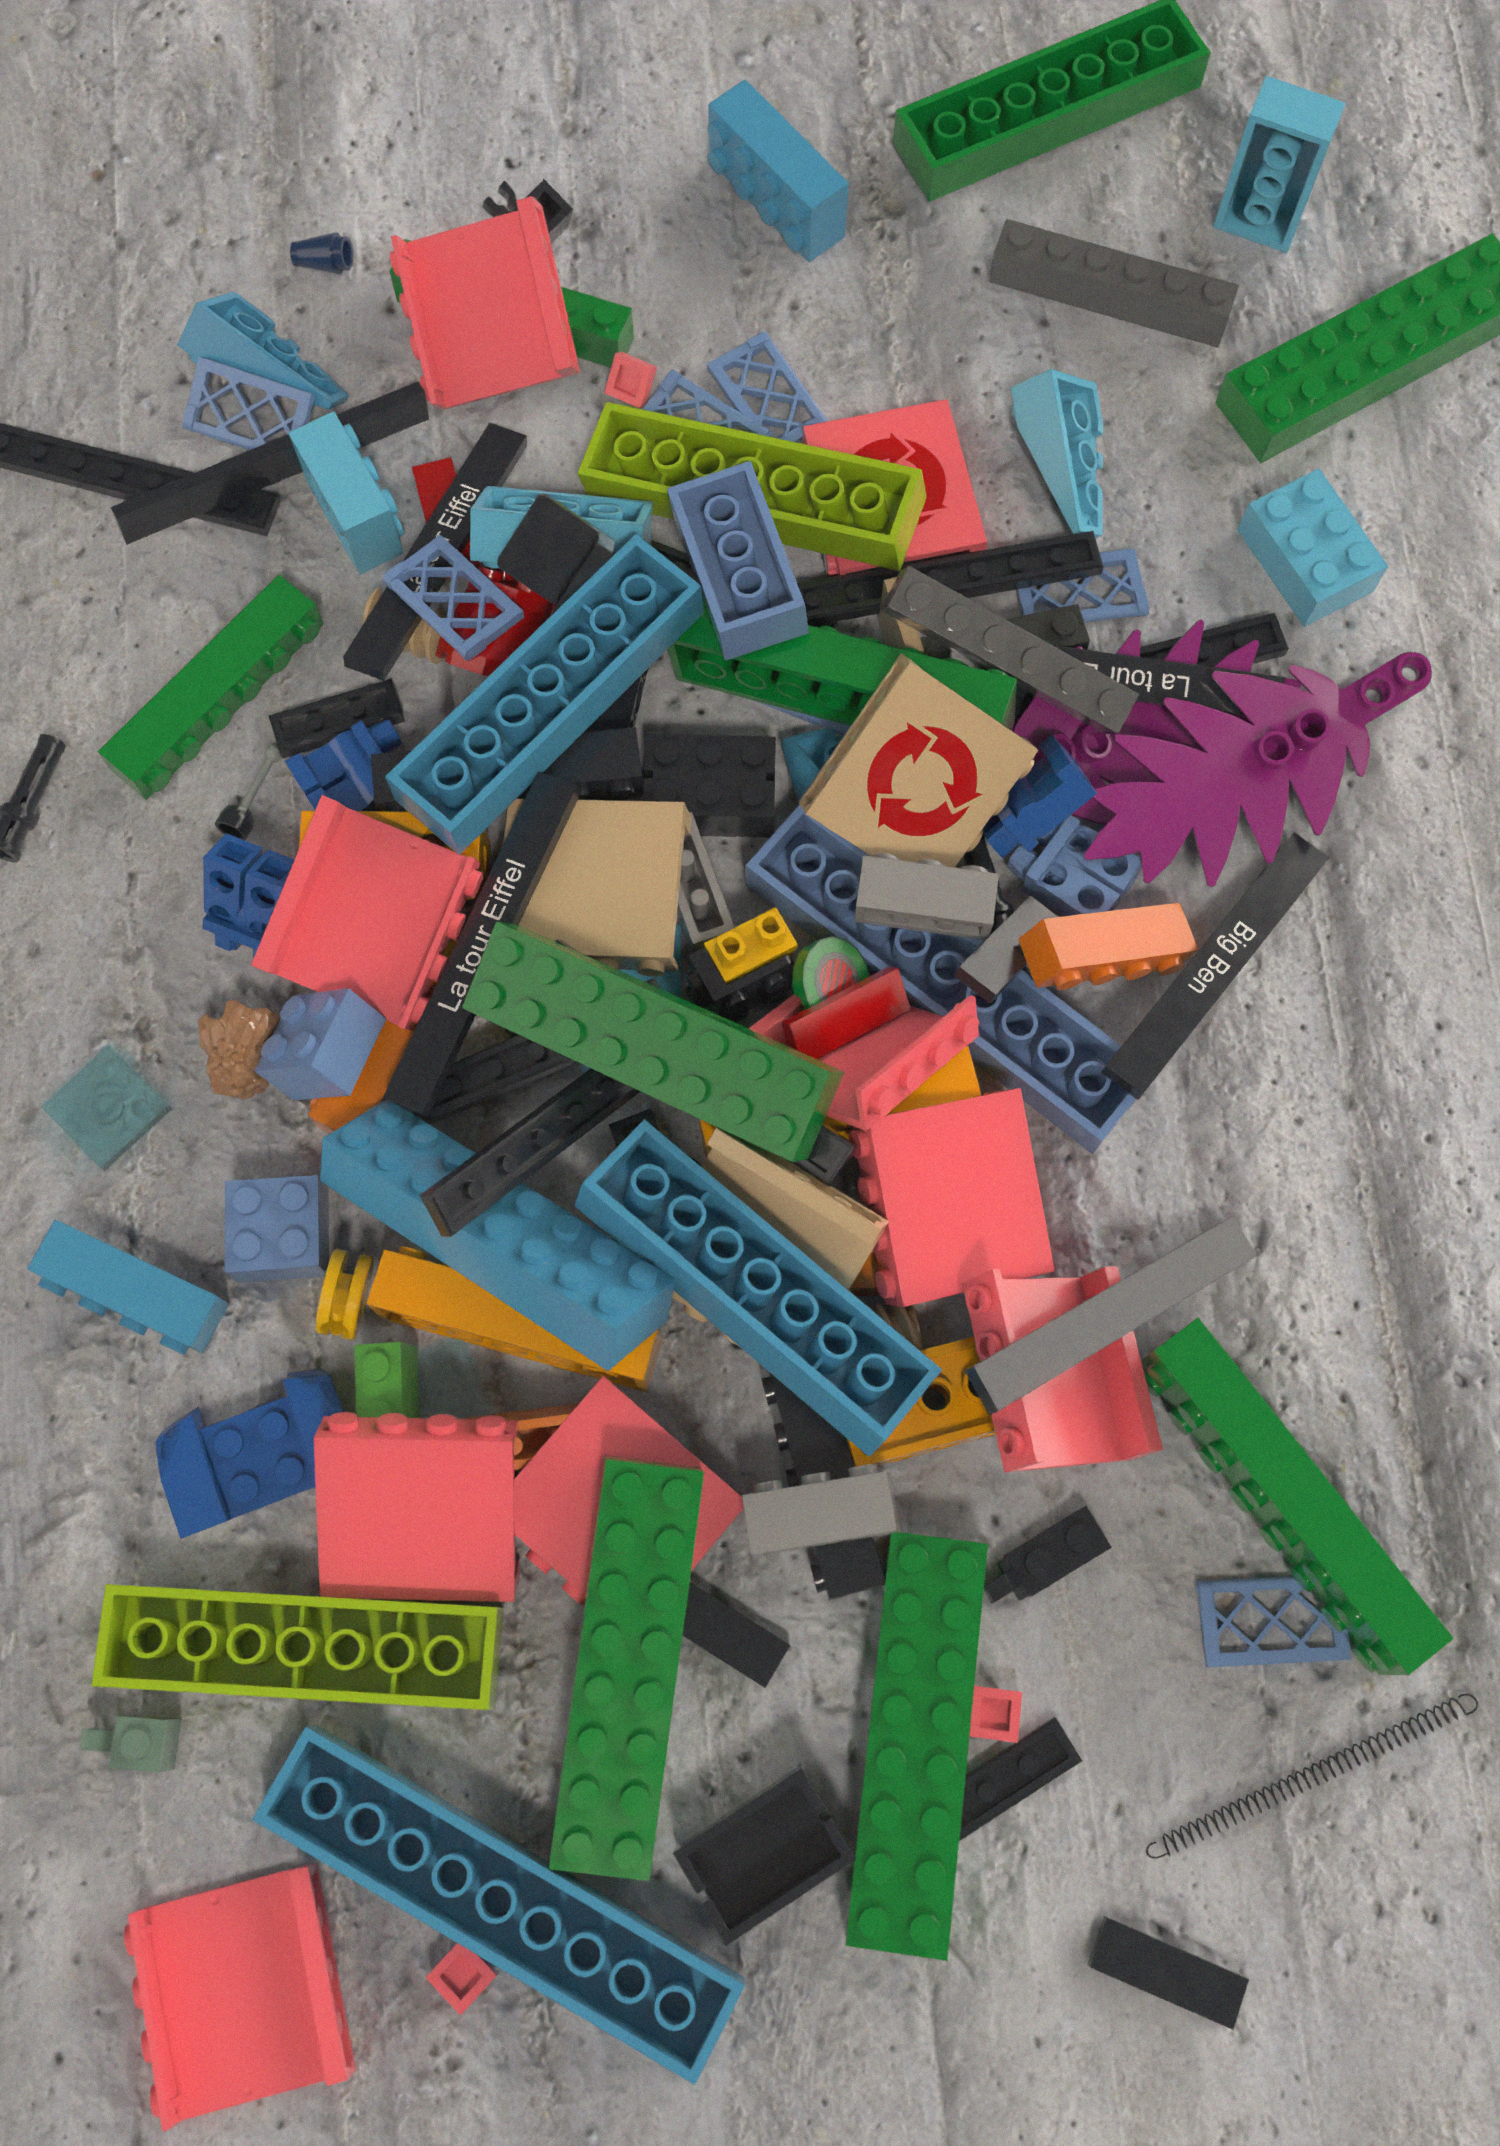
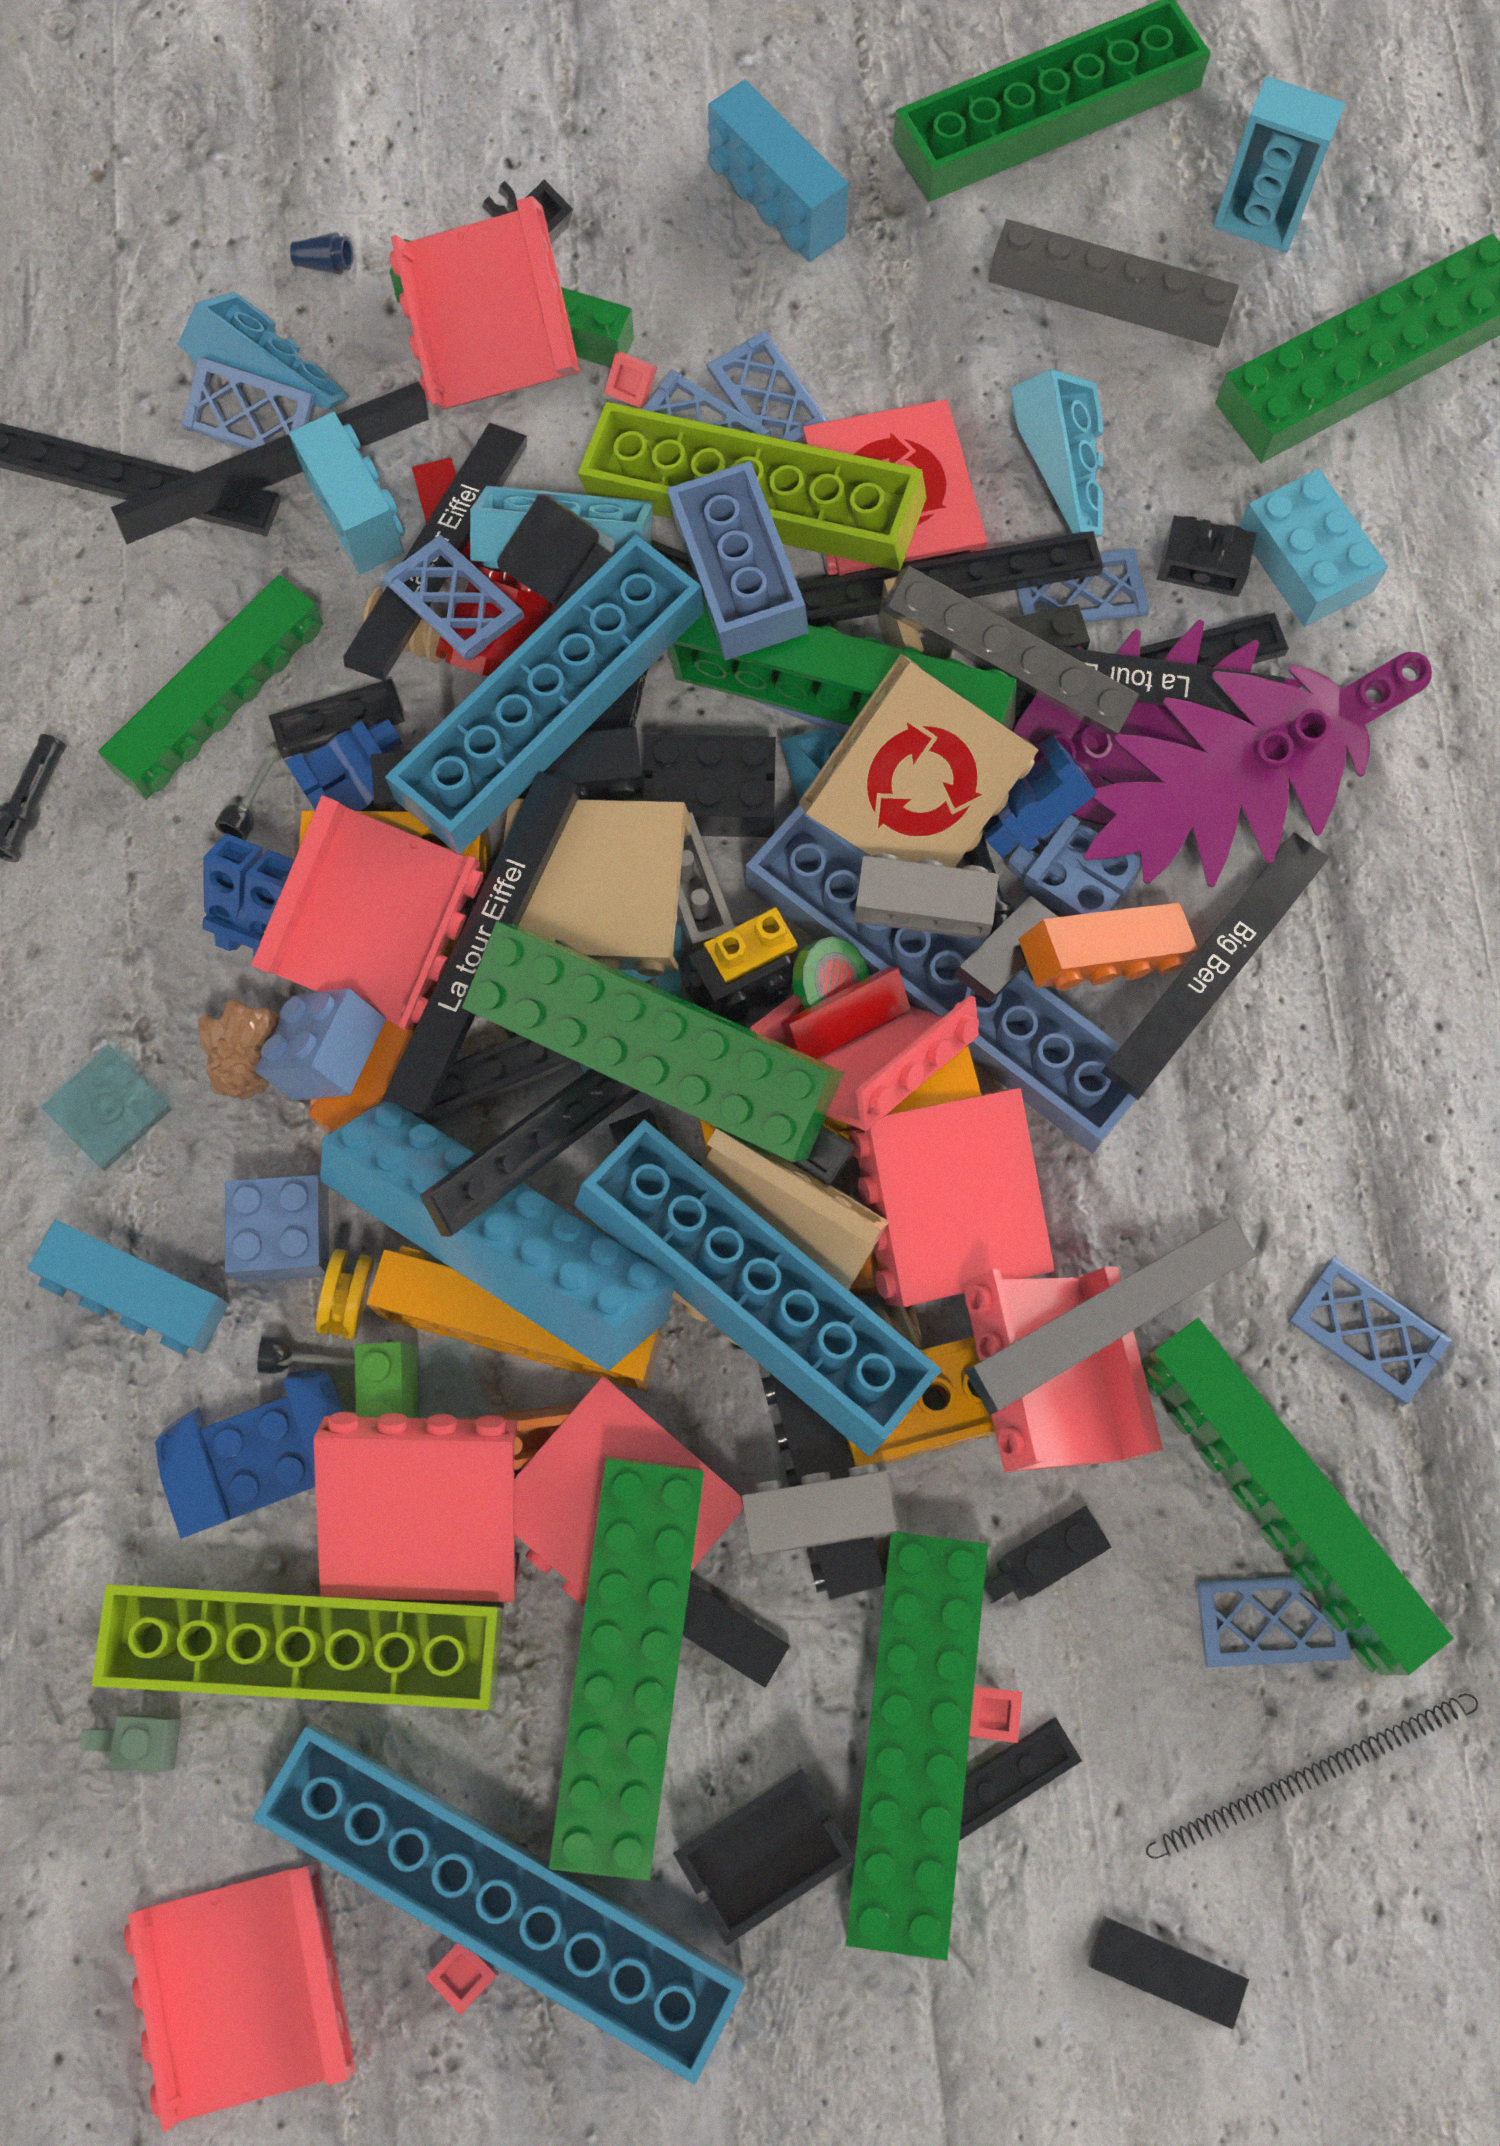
(277, 1355): none -> black hinge
(1206, 555): none -> black brick
(1333, 1341): none -> medium blue window

